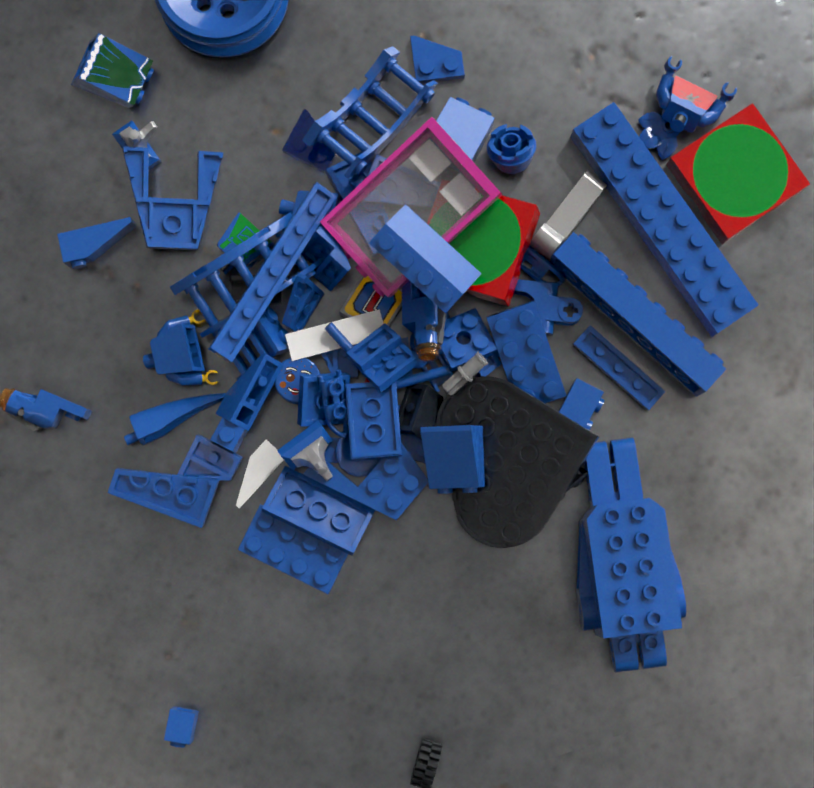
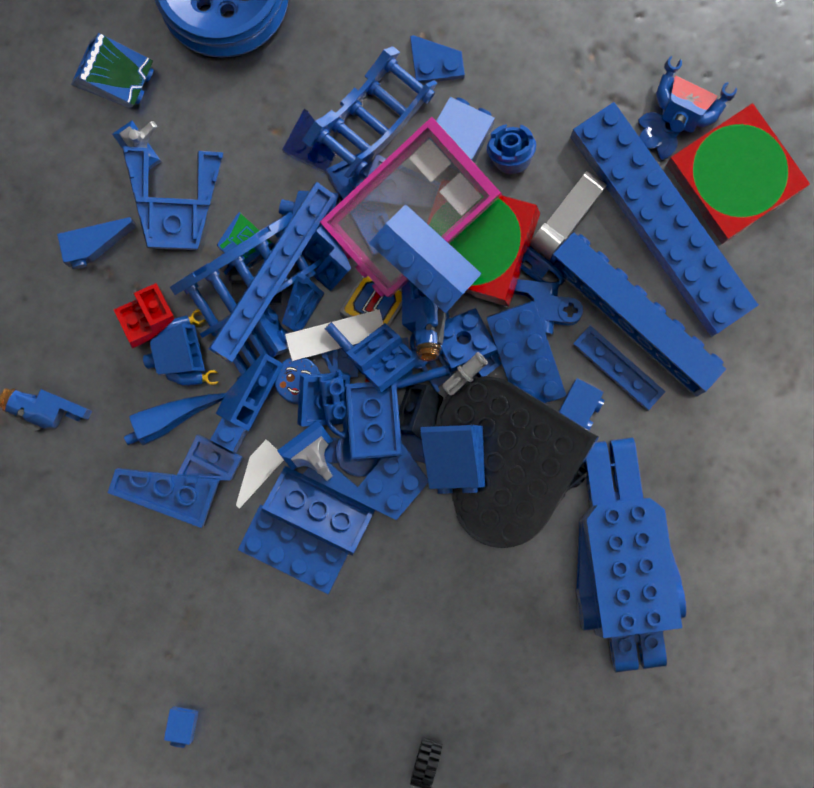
(144, 316): none -> red slope

